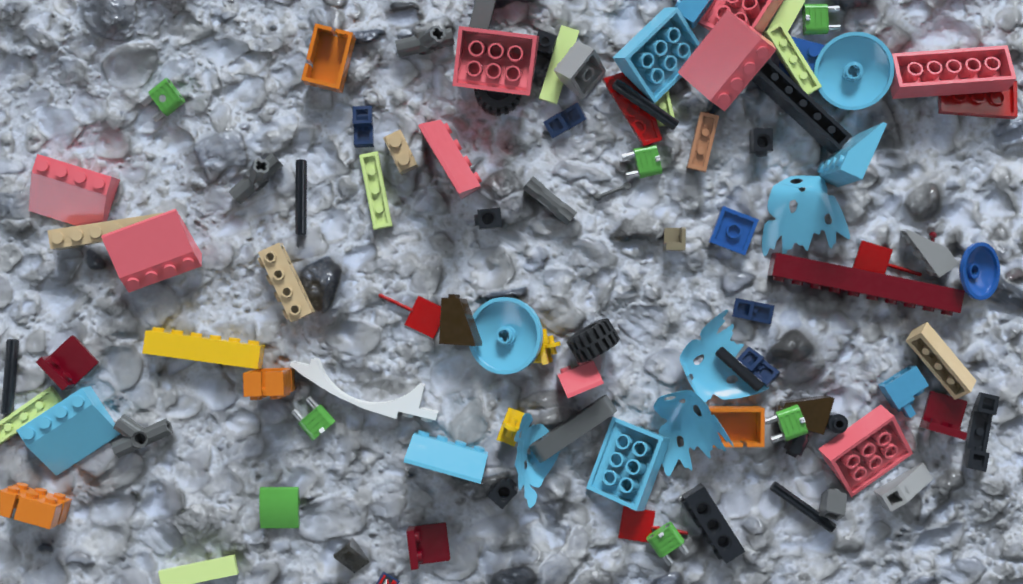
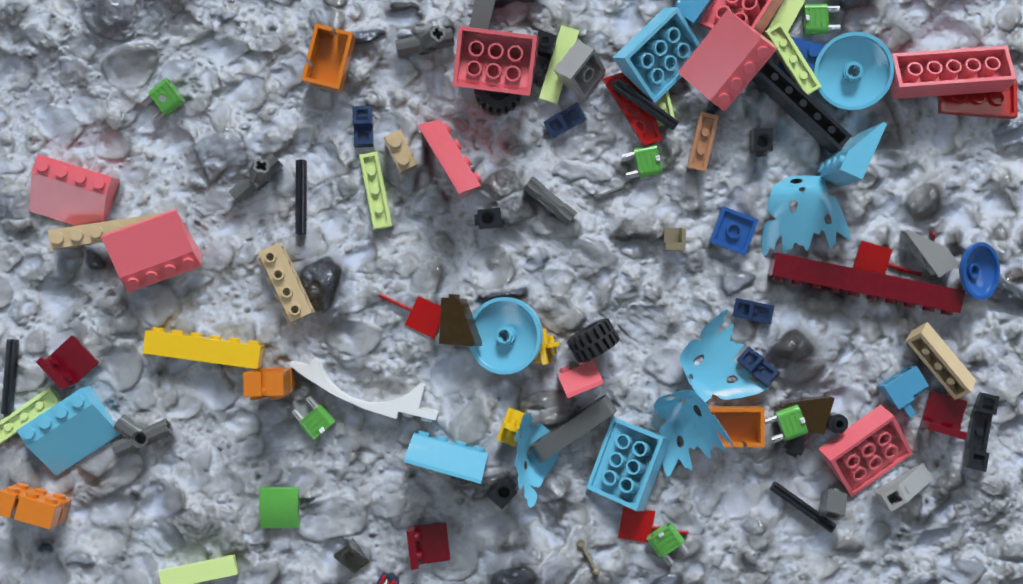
(581, 543): none -> dark tan hinge
(732, 547): black brick -> none
(736, 366): black axle -> none

